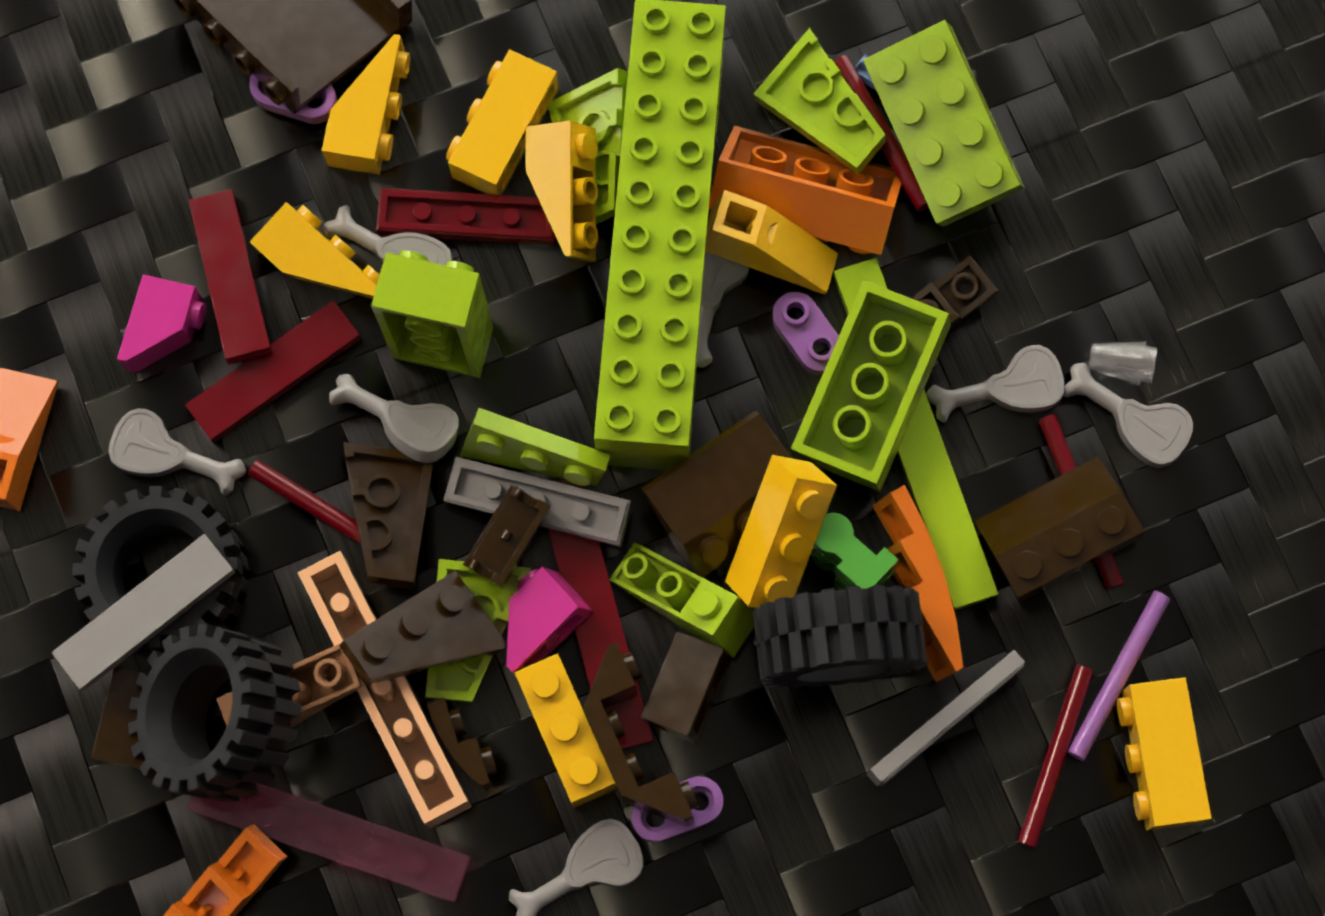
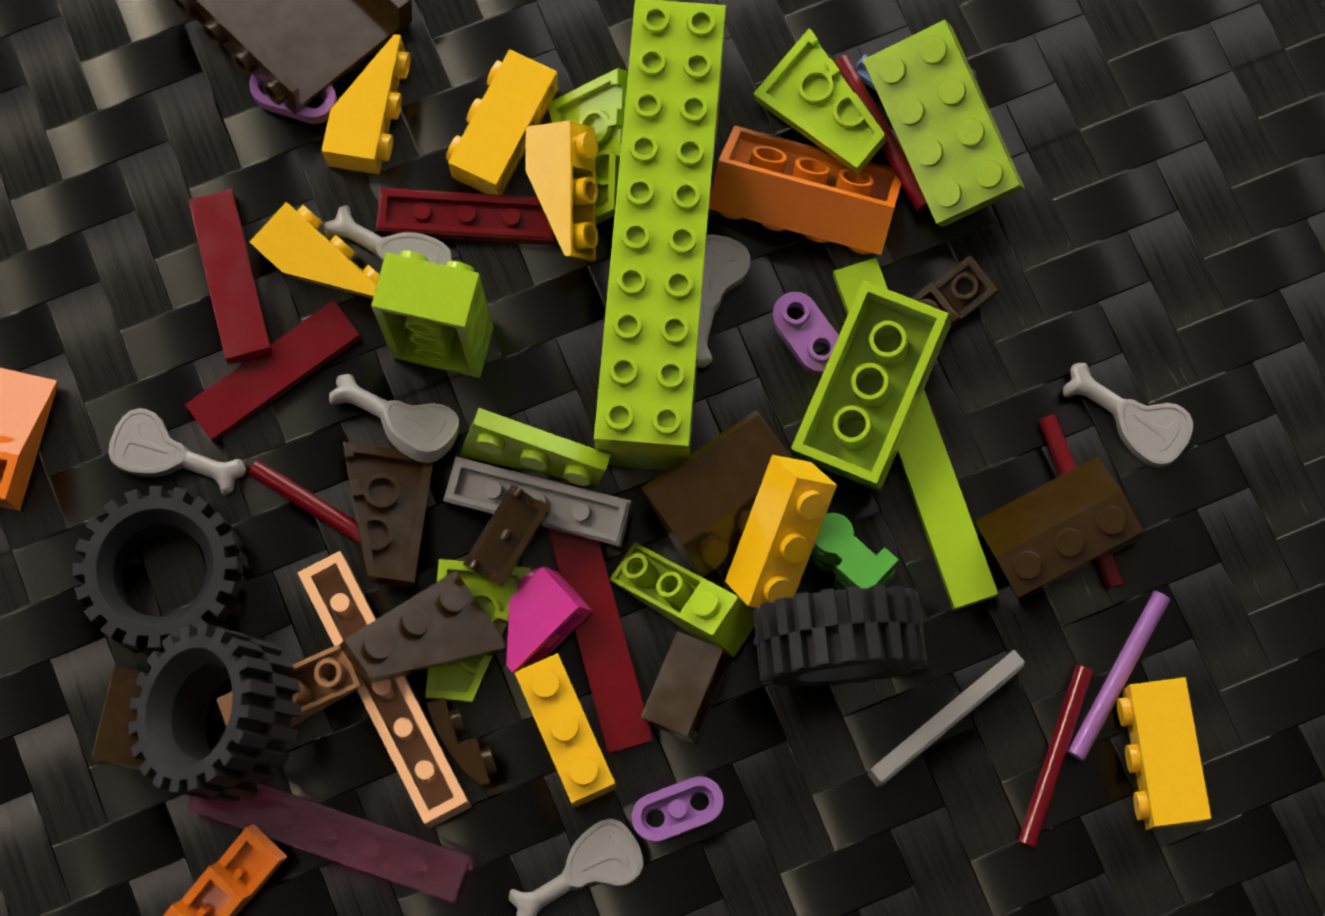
(143, 612): light grey tile -> none
(160, 321): dark pink slope -> none
(660, 797): dark brown slope -> none
(768, 243): yellow slope -> none
(922, 571): orange slope -> none
(1027, 386): light grey piece -> none
(1125, 361): clear cone -> none

